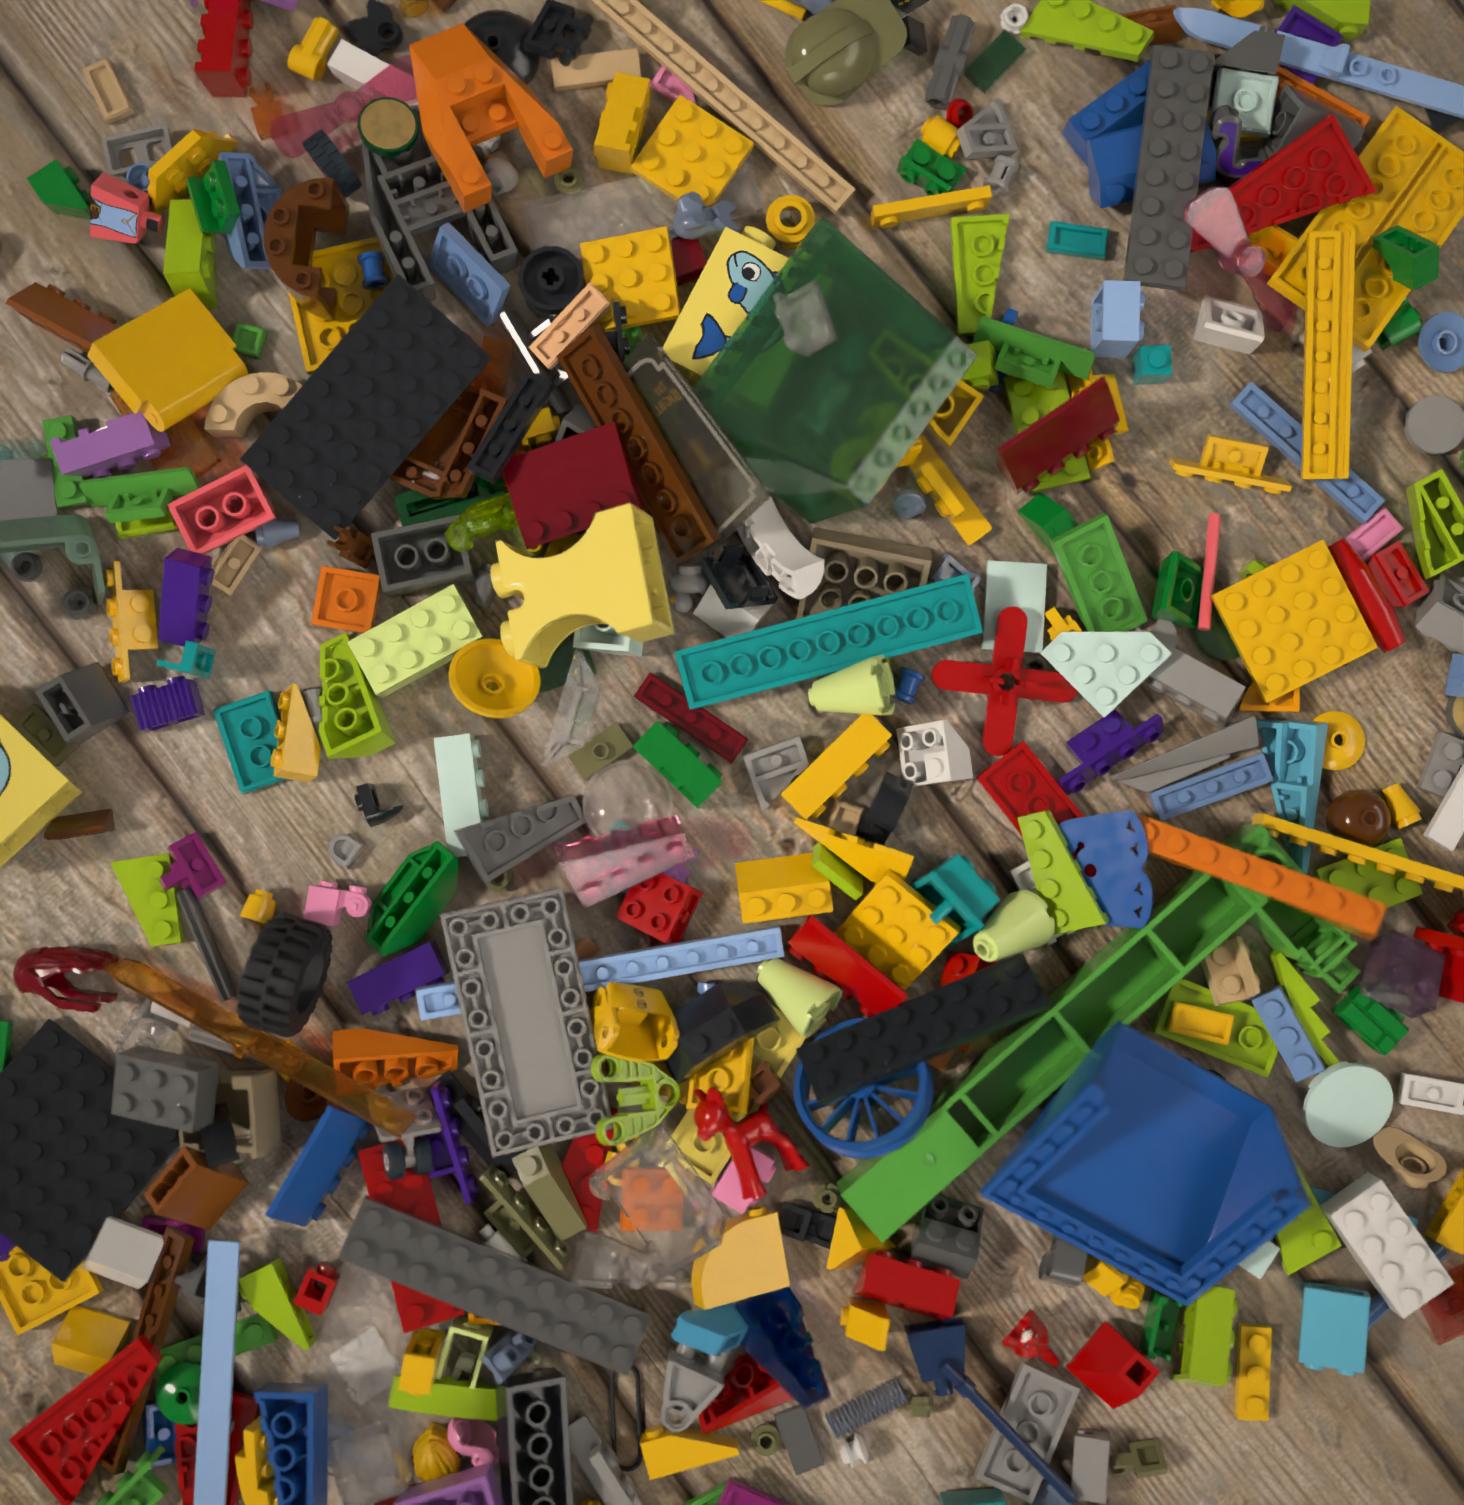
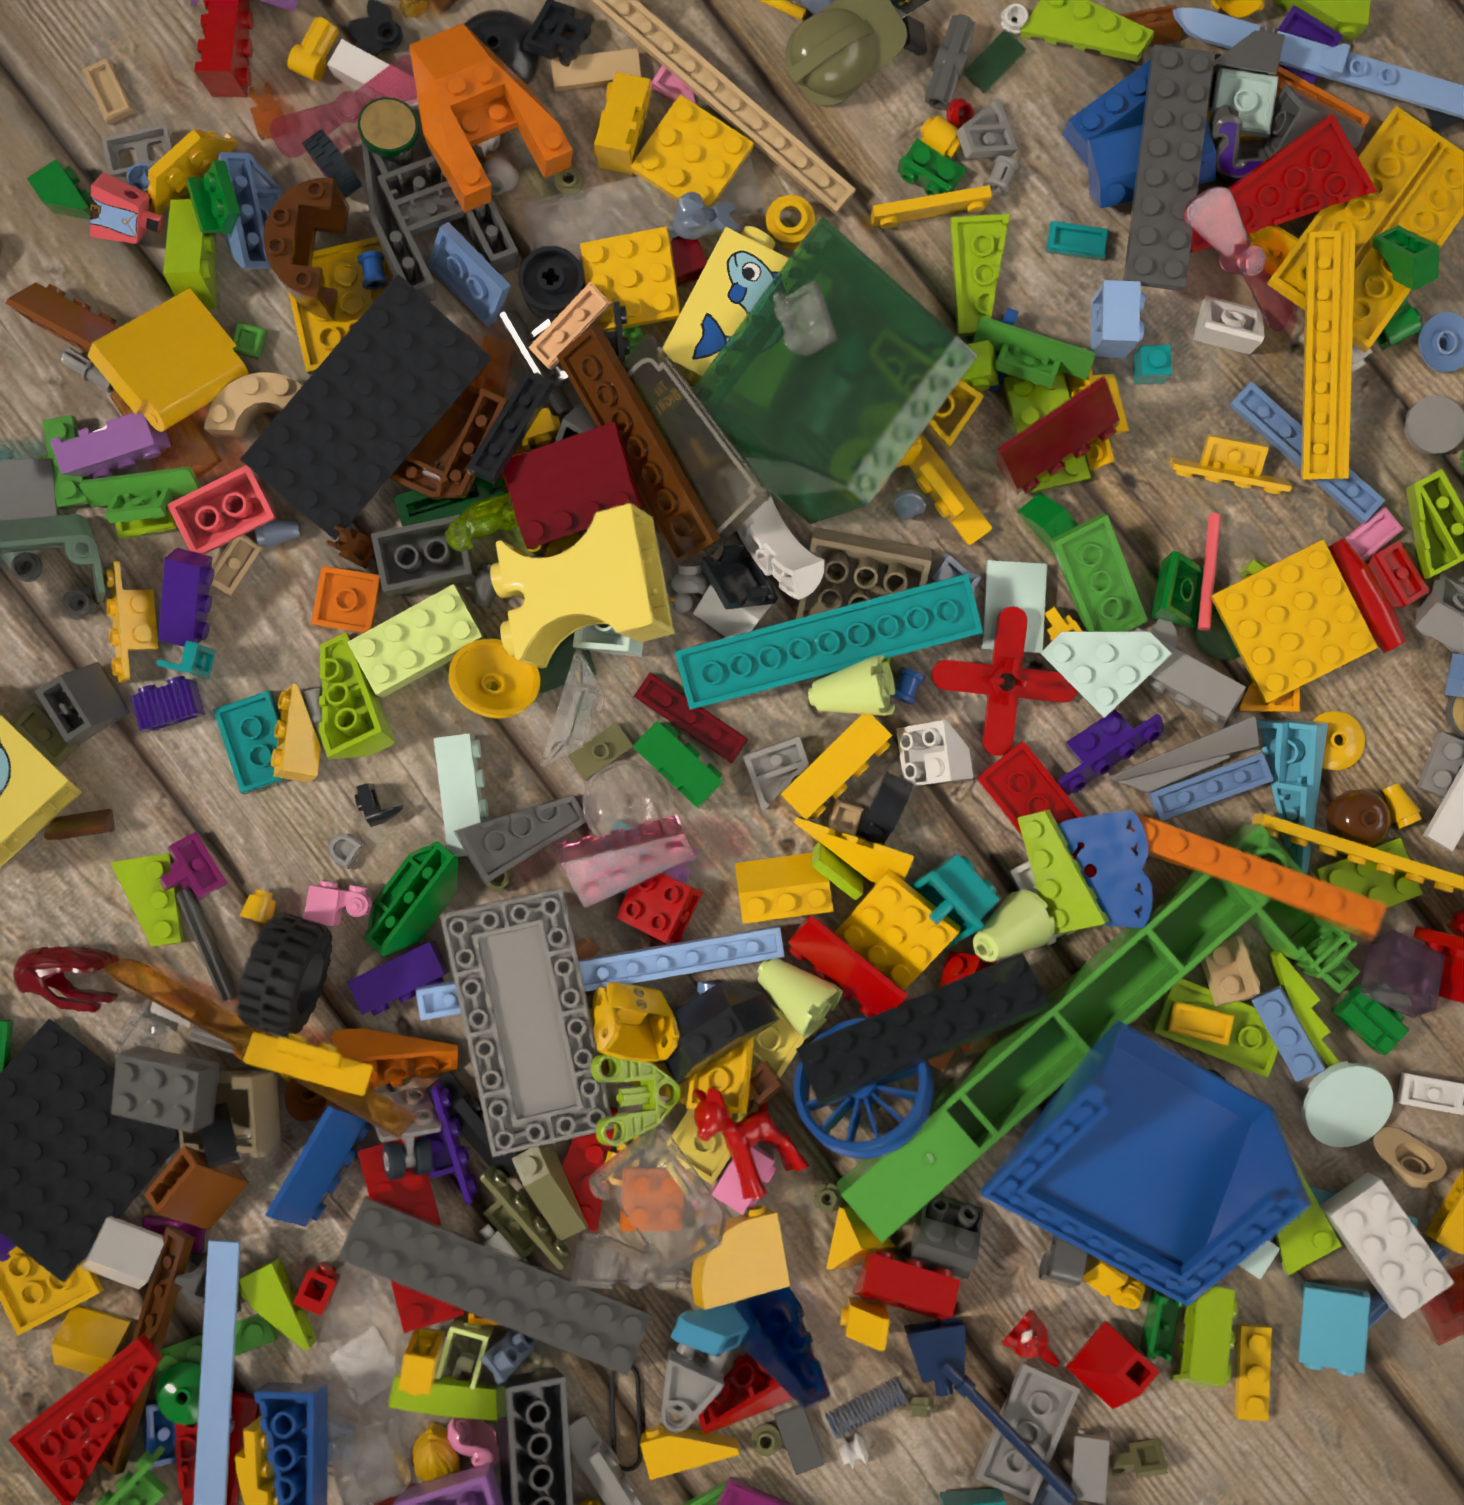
(308, 1062): none -> yellow bracket
(807, 1224): black slope -> none

